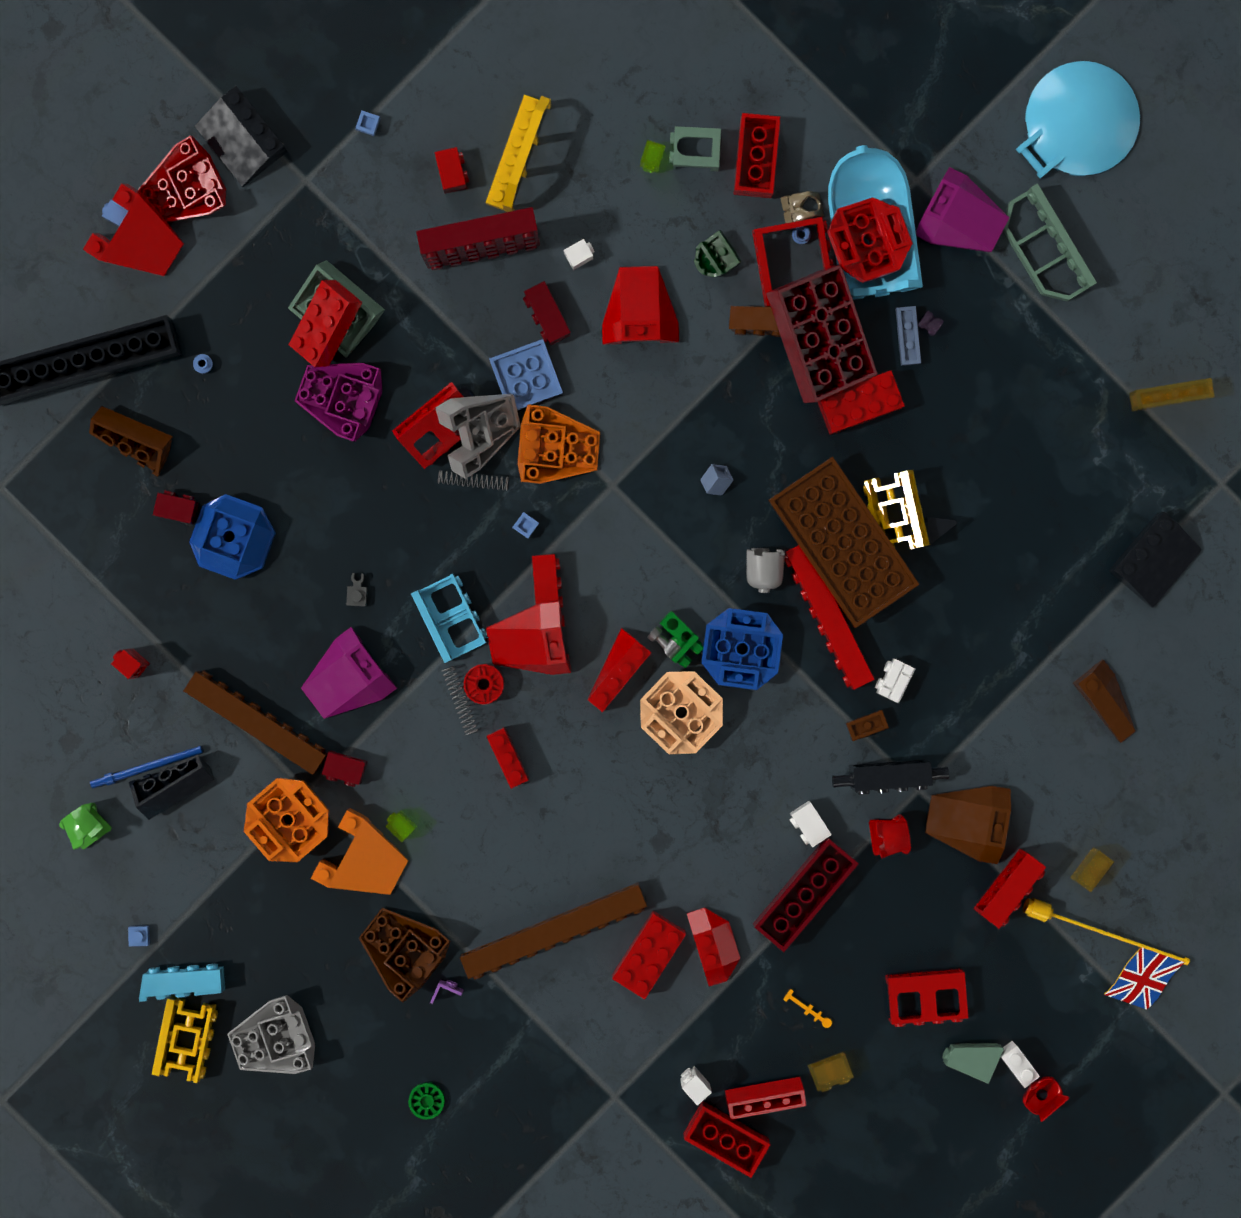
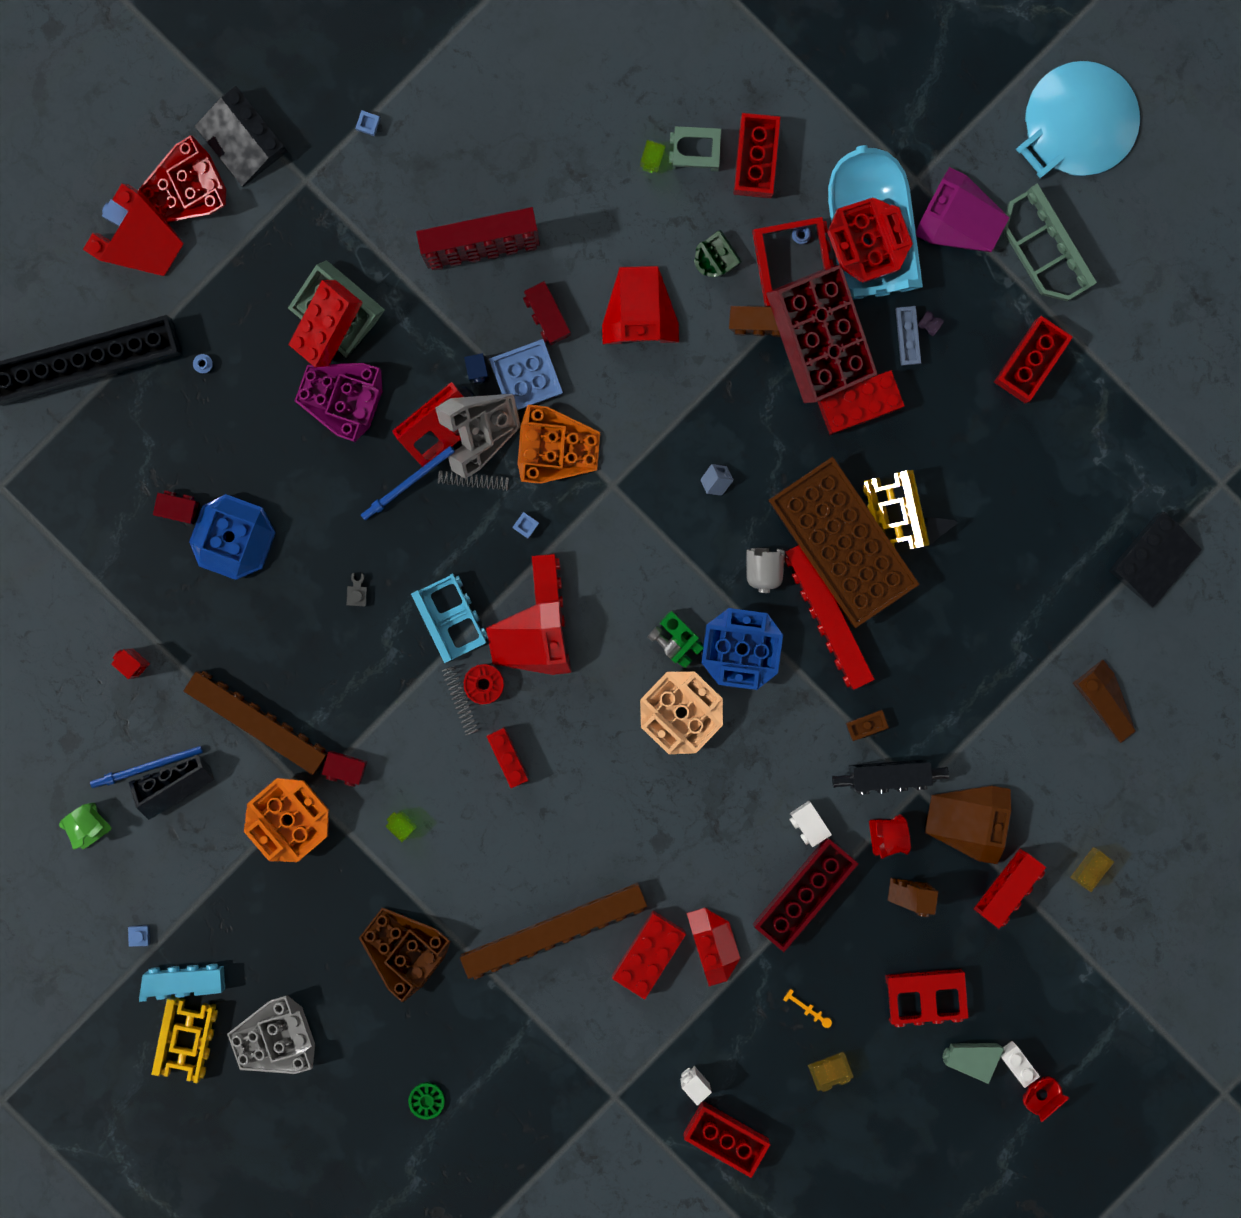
(132, 438): reddish brown wedge -> none
(346, 678): magenta wedge -> none
(370, 862): orange wedge -> none
(378, 505): none -> blue bar
(449, 985): medium lavender bracket -> none
(450, 170): red brick -> none
(476, 368): none -> dark blue brick
(516, 152): yellow plate -> none
(579, 254): white brick -> none
(619, 667): red wedge -> none
(765, 1098): red brick -> none
(793, 206): dark tan piece -> none
(895, 680): white brick -> none
(914, 896): none -> reddish brown wedge
(1033, 359): none -> red brick
(1143, 974): flag -> none
(1171, 394): clear yellow brick -> none

